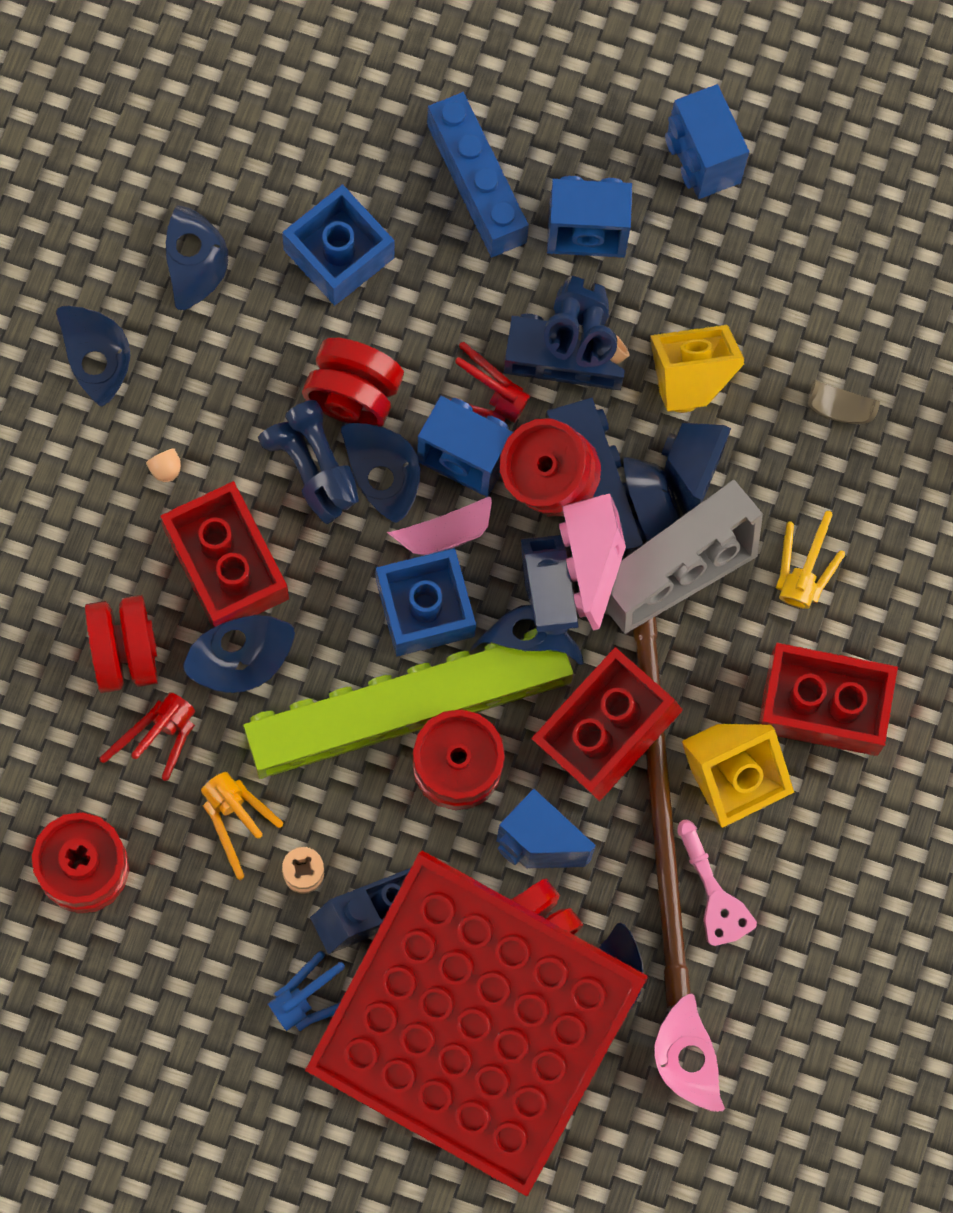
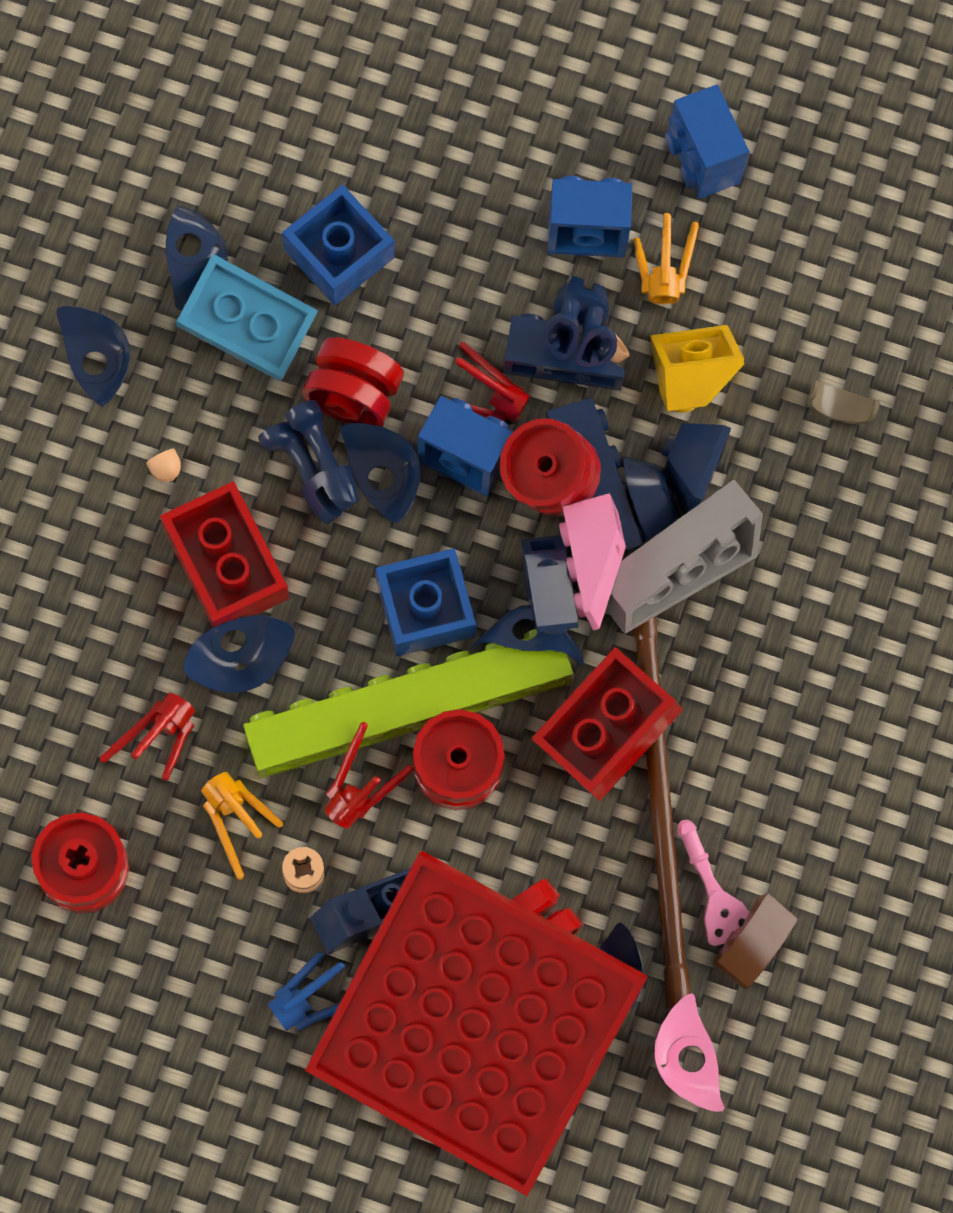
(123, 643): red wheel -> none
(246, 317): none -> dark azure plate
(350, 802): none -> red plant
(447, 530): bright pink piece -> none
(477, 174): blue brick -> none
(542, 836): blue slope -> none
(664, 284): none -> light orange plant
(738, 769): yellow slope -> none
(756, 942): none -> reddish brown slope
(800, 586): yellow plant -> none
(828, 699): red brick -> none

